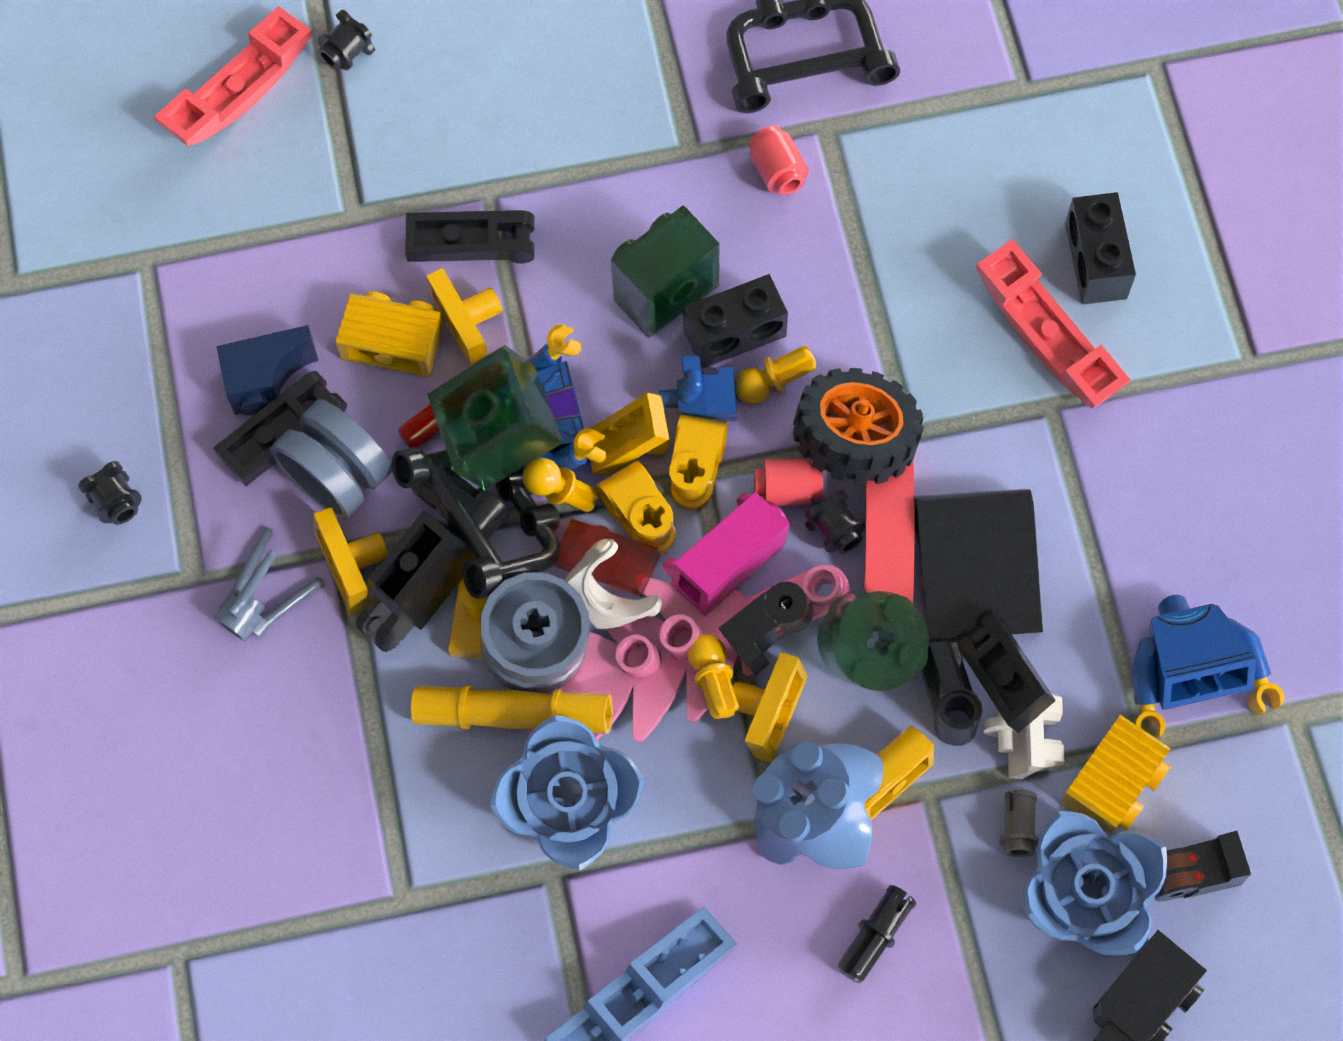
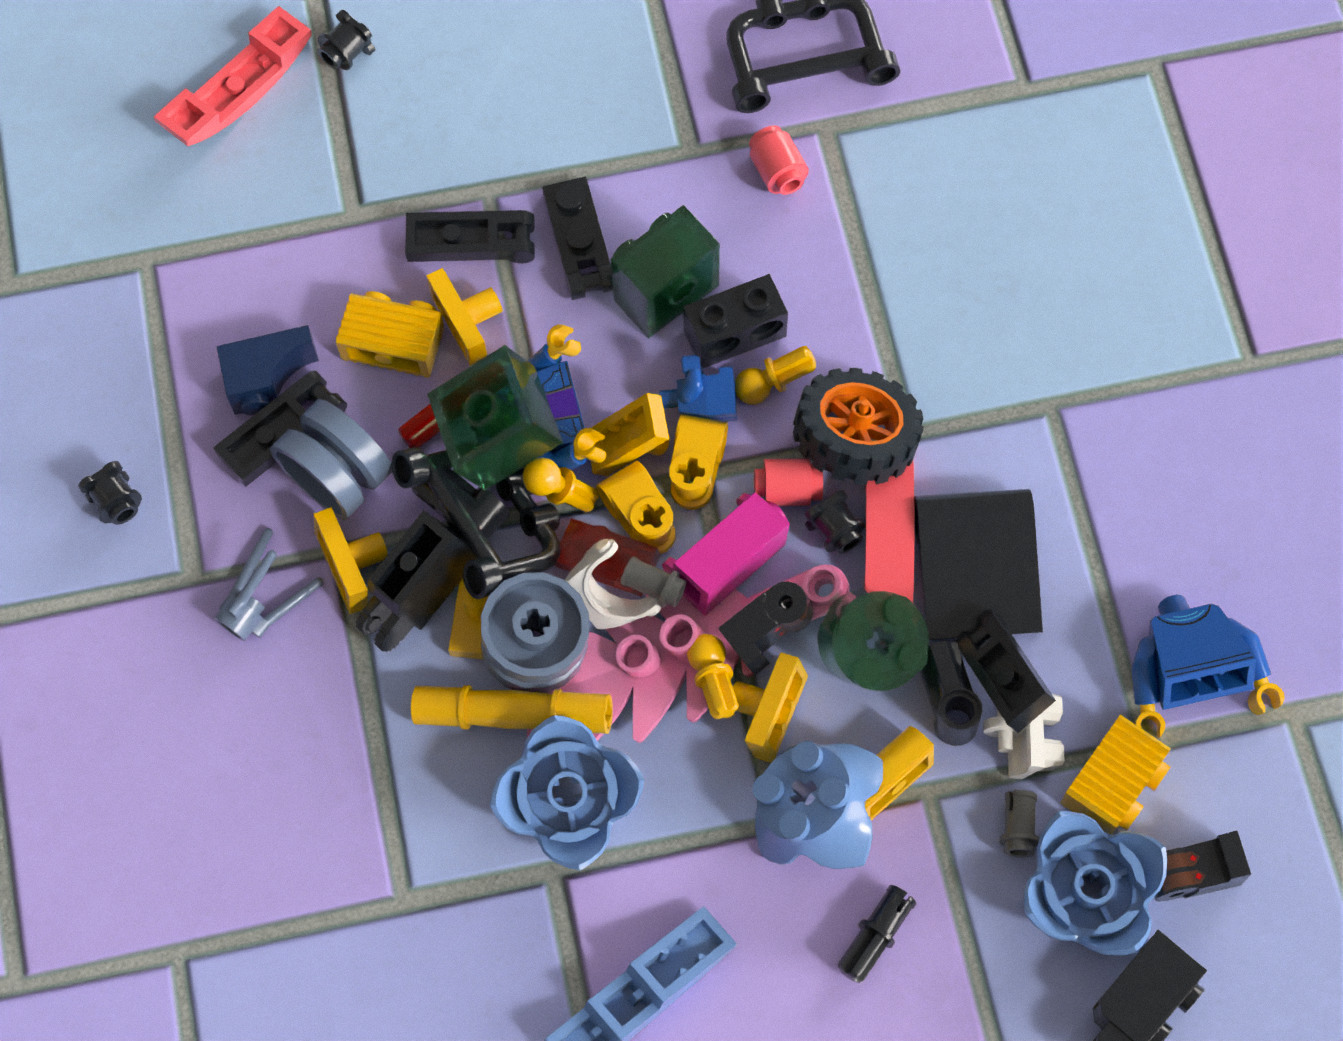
(578, 236): none -> black plate
(654, 582): none -> dark grey pin
(1046, 327): coral slope -> none
(1100, 248): black brick -> none

